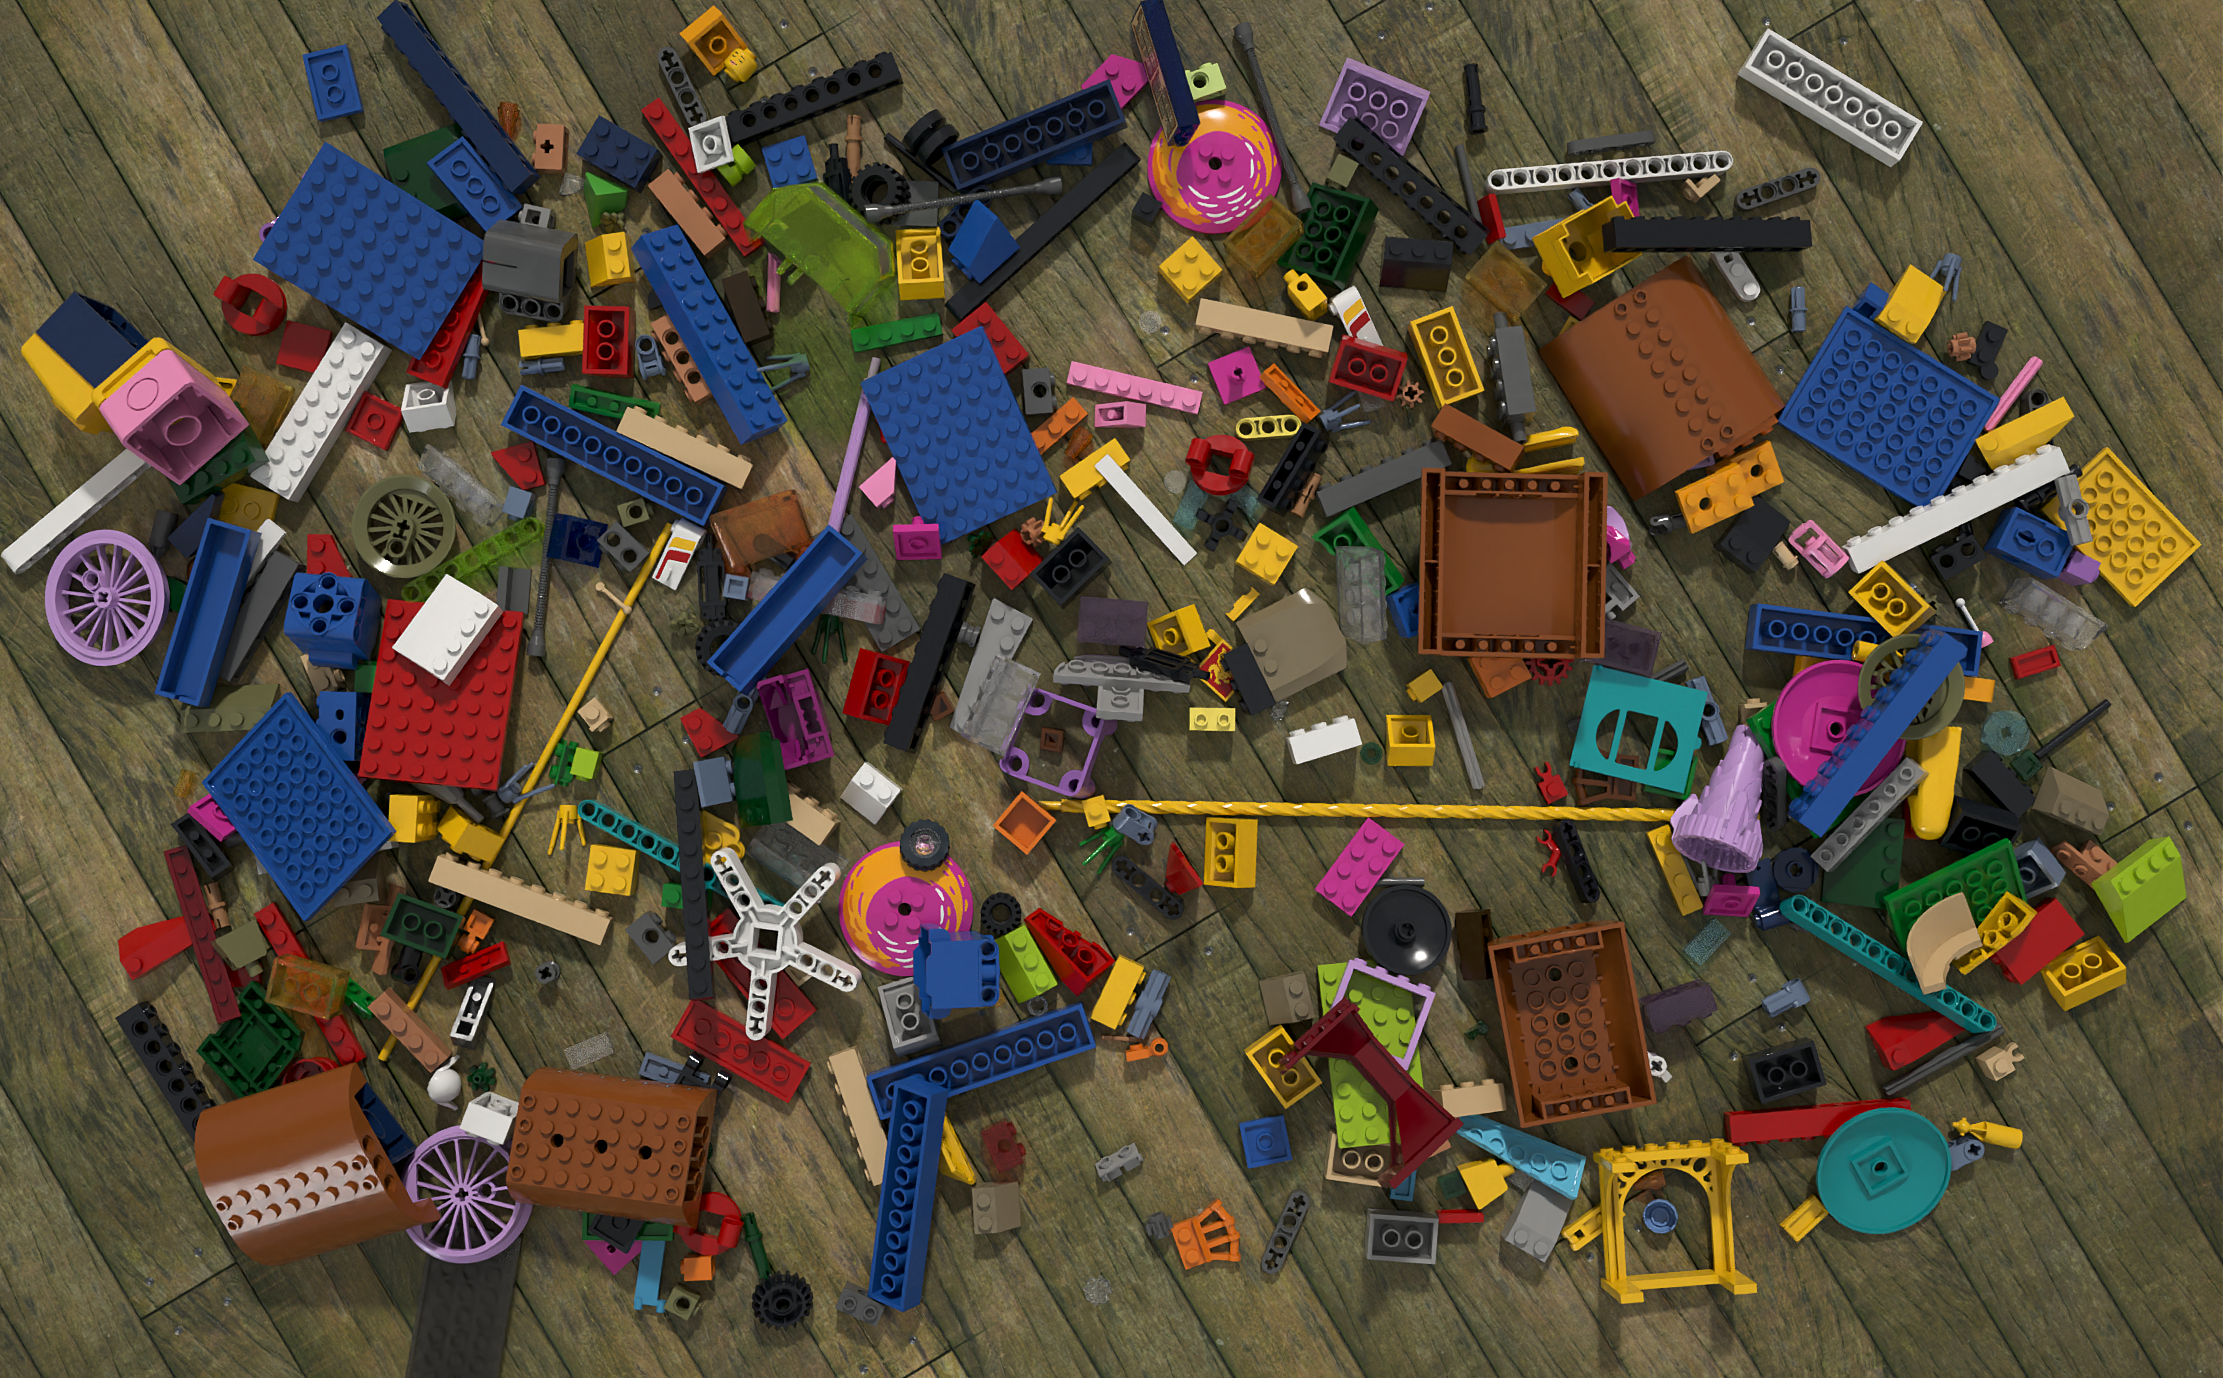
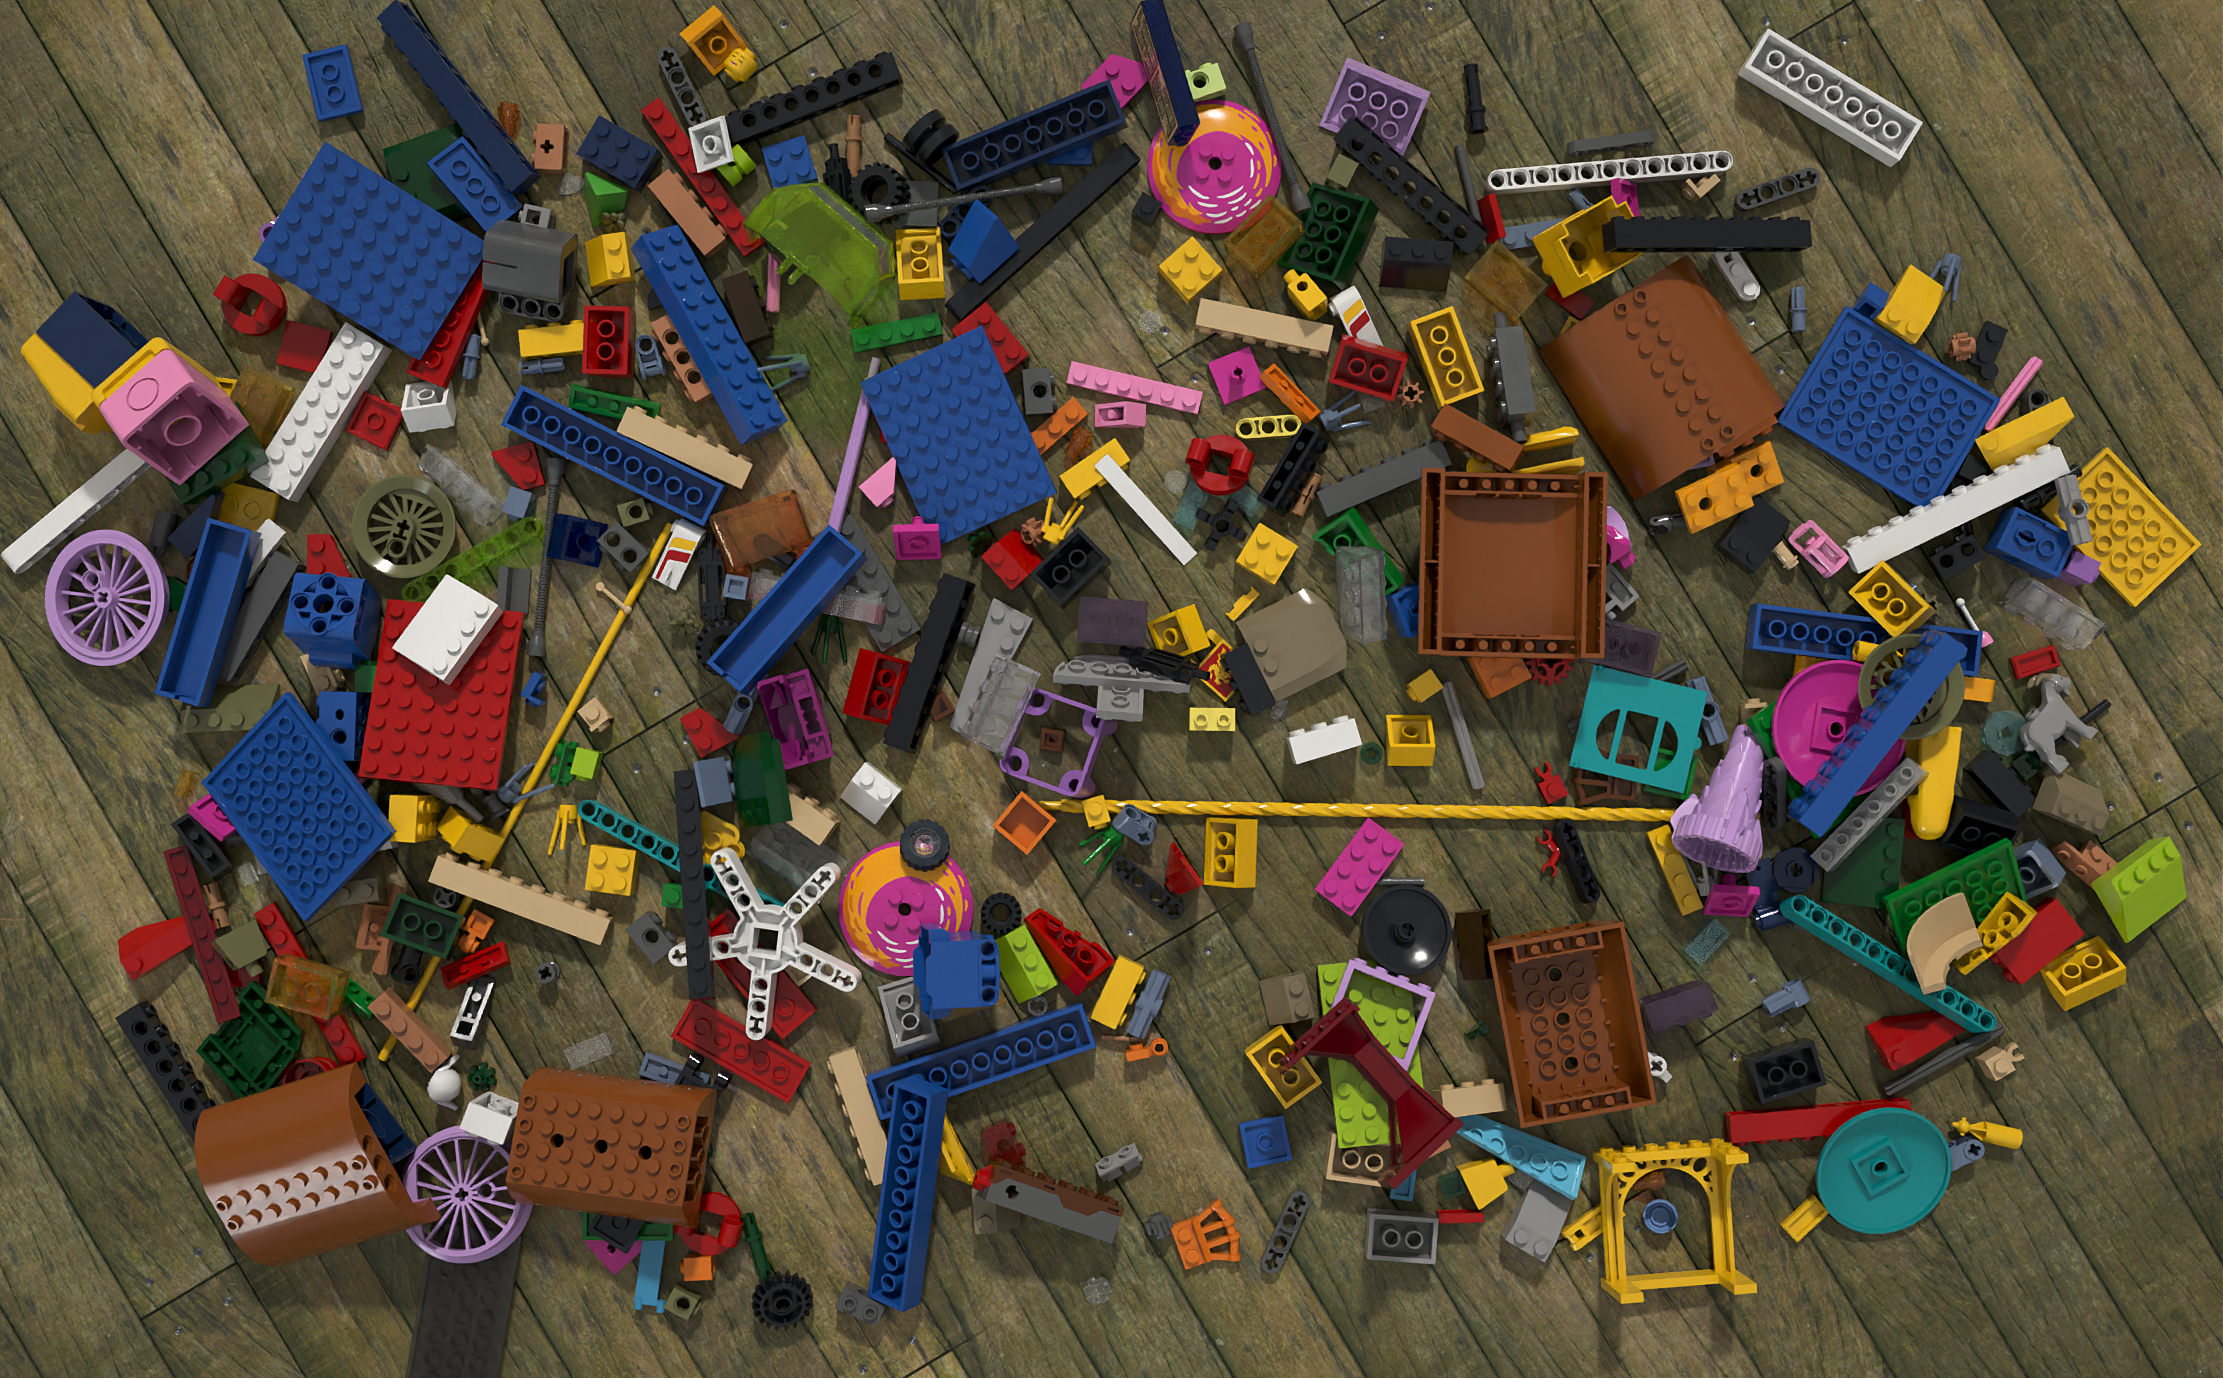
(248, 874): none -> clear piece
(535, 685): none -> blue bracket
(1048, 1200): none -> piece
(2052, 721): none -> light grey animal

